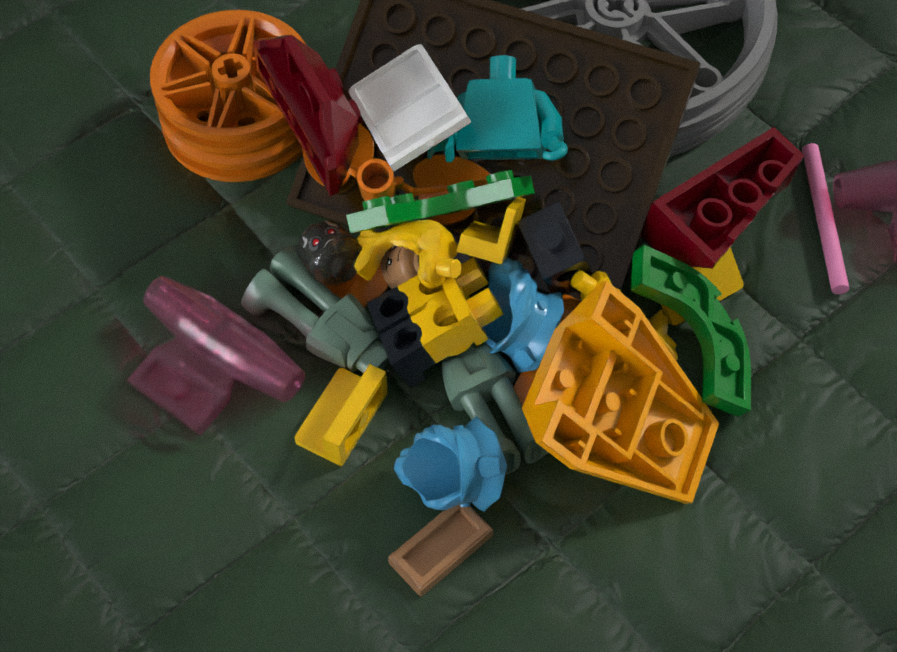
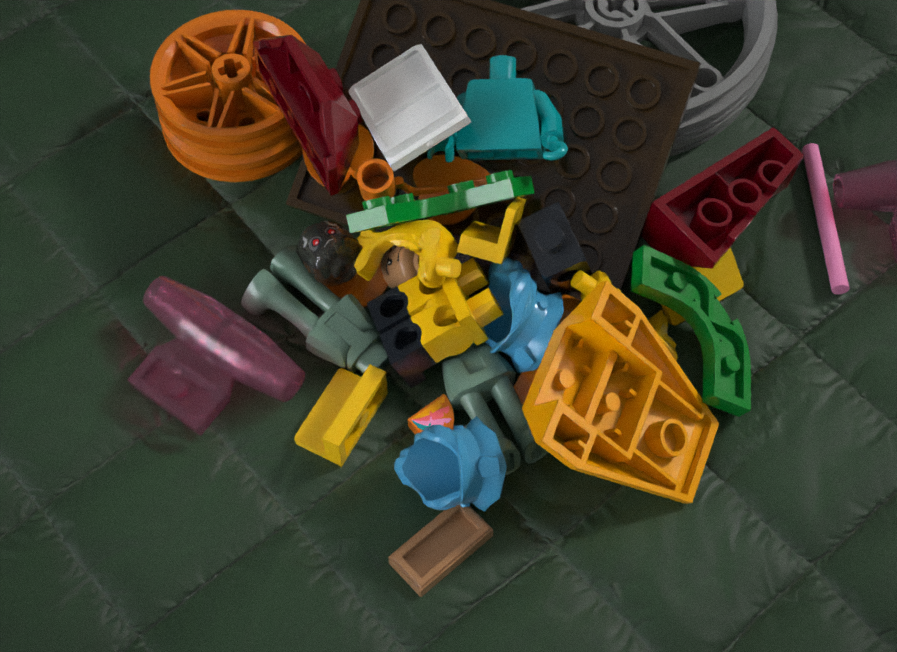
(436, 413): none -> tile

